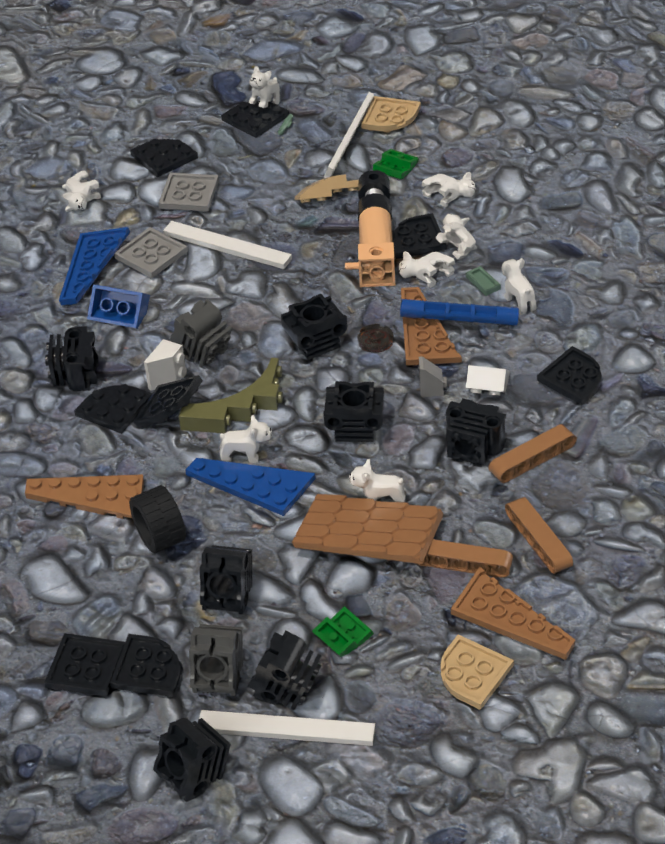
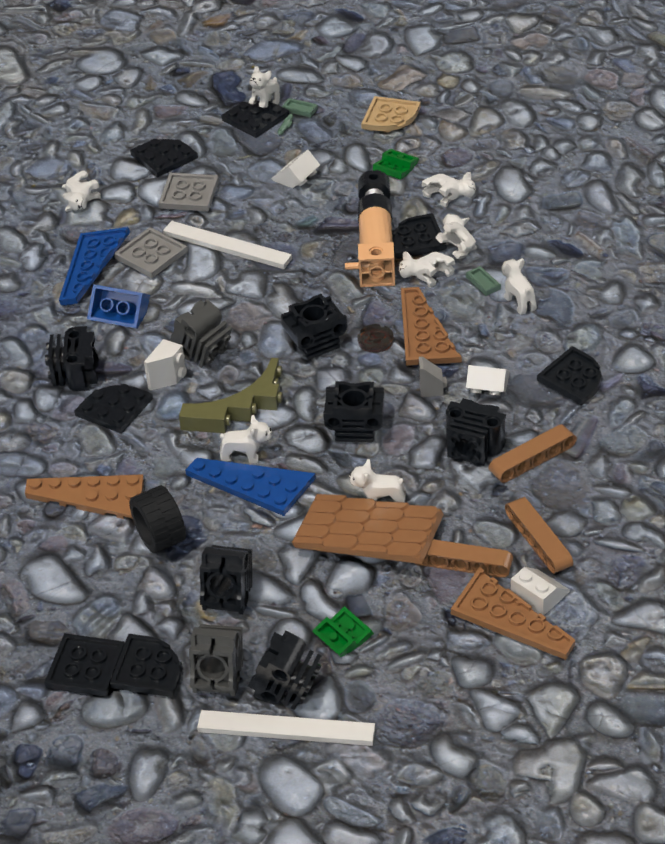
(167, 400): black plate -> none
(191, 757): black piece -> none
(297, 170): none -> white slope
(300, 107): none -> sand green tile
(322, 188): tan slope -> none
(349, 135): white tile -> none
(459, 312): blue piece -> none
(473, 671): tan plate -> none
(538, 589): none -> white slope

